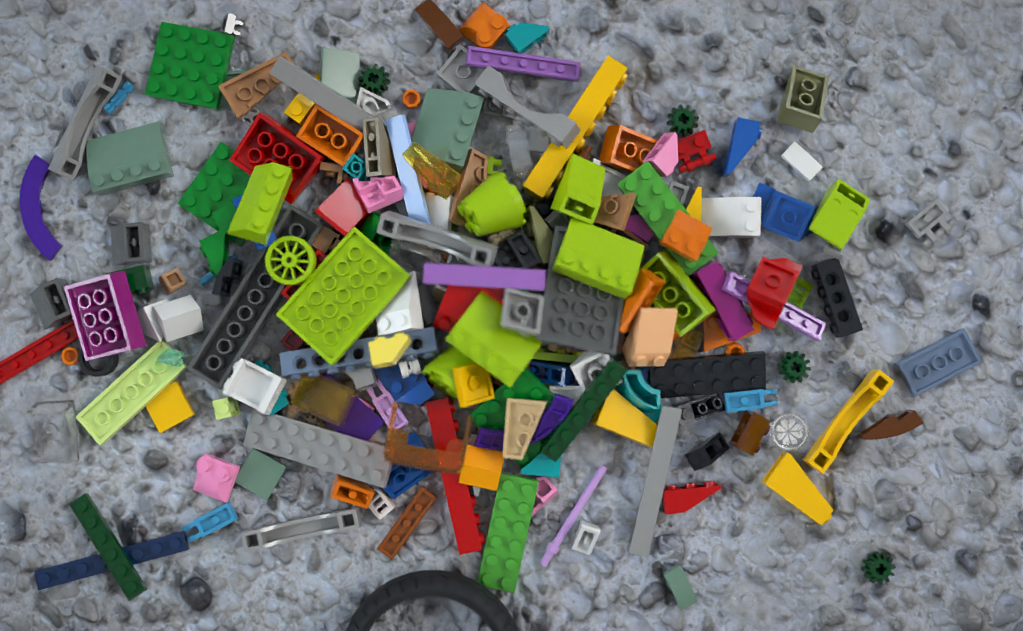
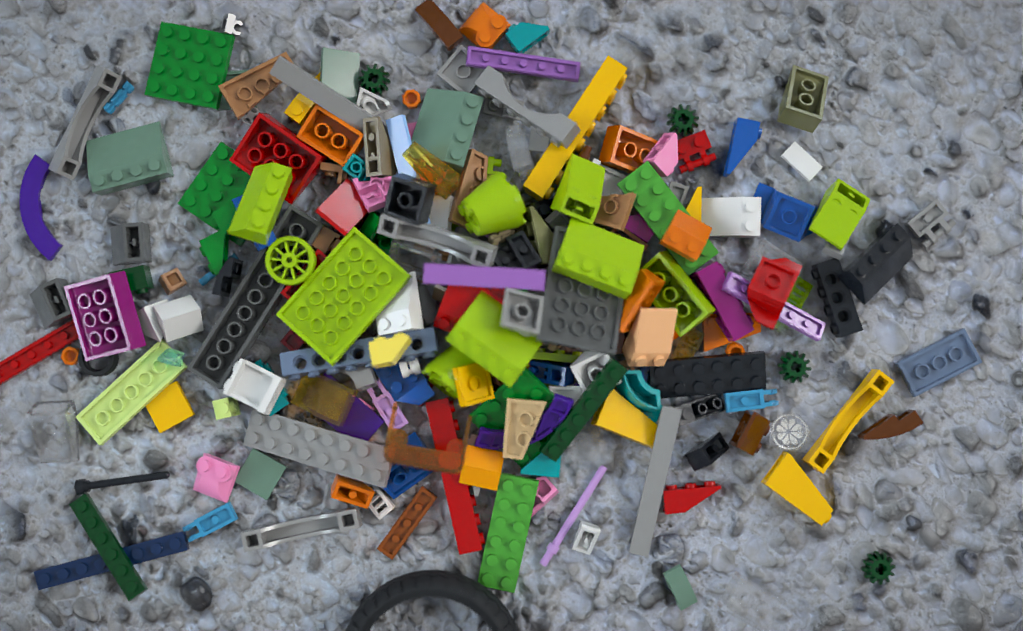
(83, 486): none -> black piece
(410, 199): none -> black brick
(878, 263): none -> black slope

